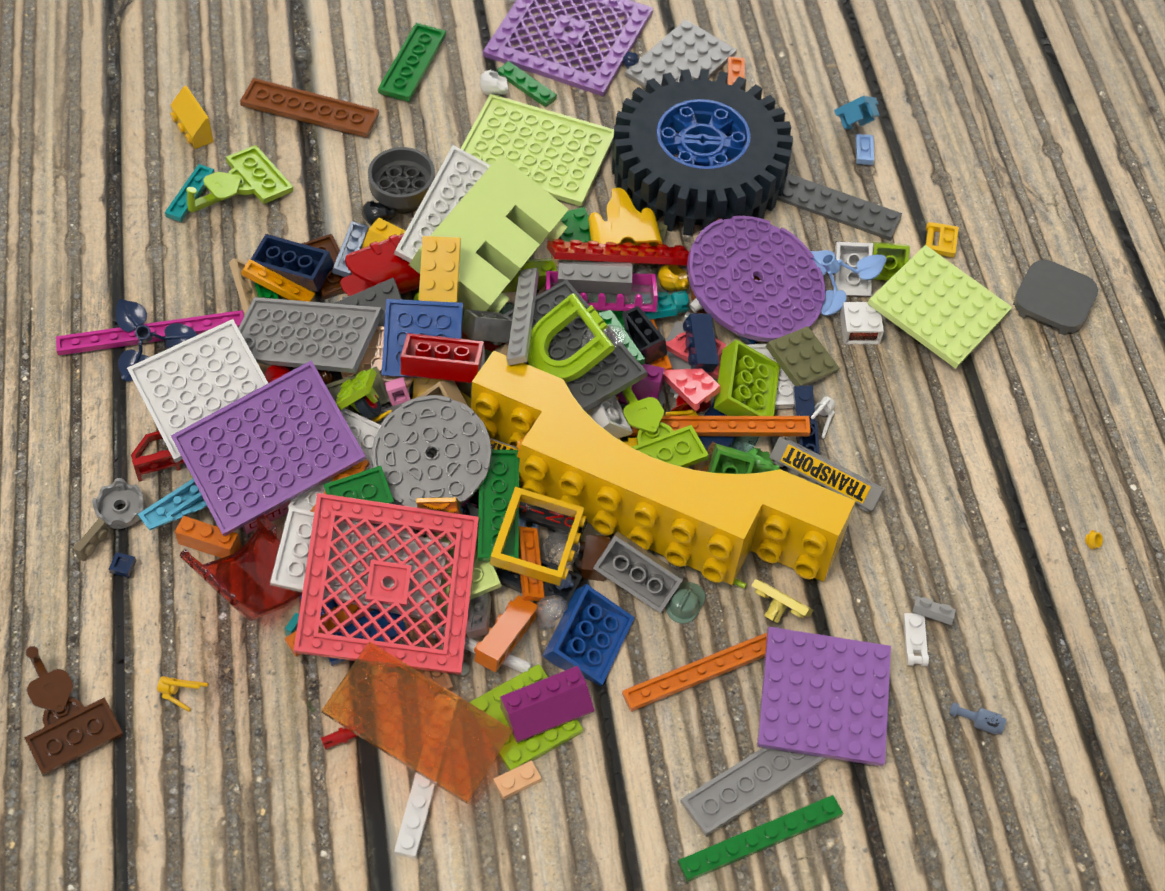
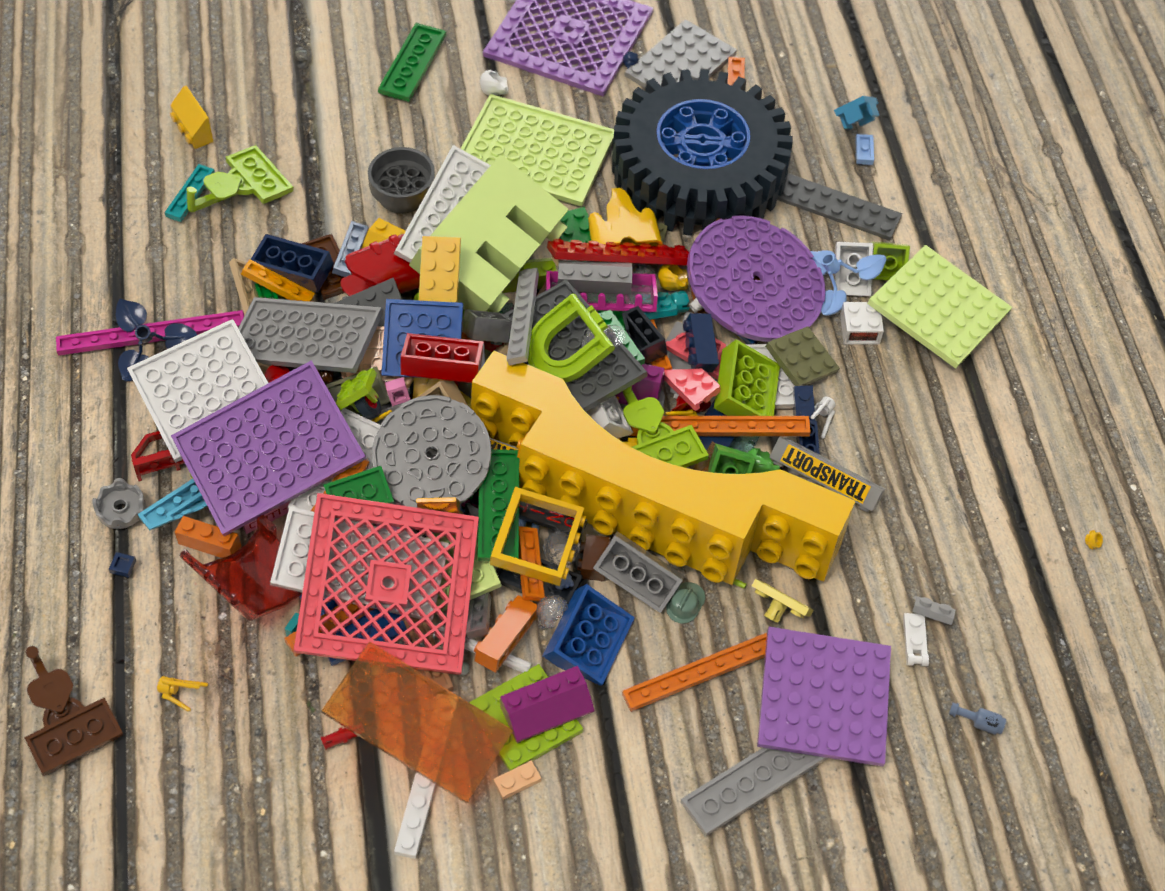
(91, 539): dark tan plate -> none
(309, 107): dark orange plate -> none
(373, 210): black hair -> none
(527, 84): green plate -> none
(760, 838): green plate -> none
(947, 238): yellow plate -> none
(1056, 296): dark grey tile -> none

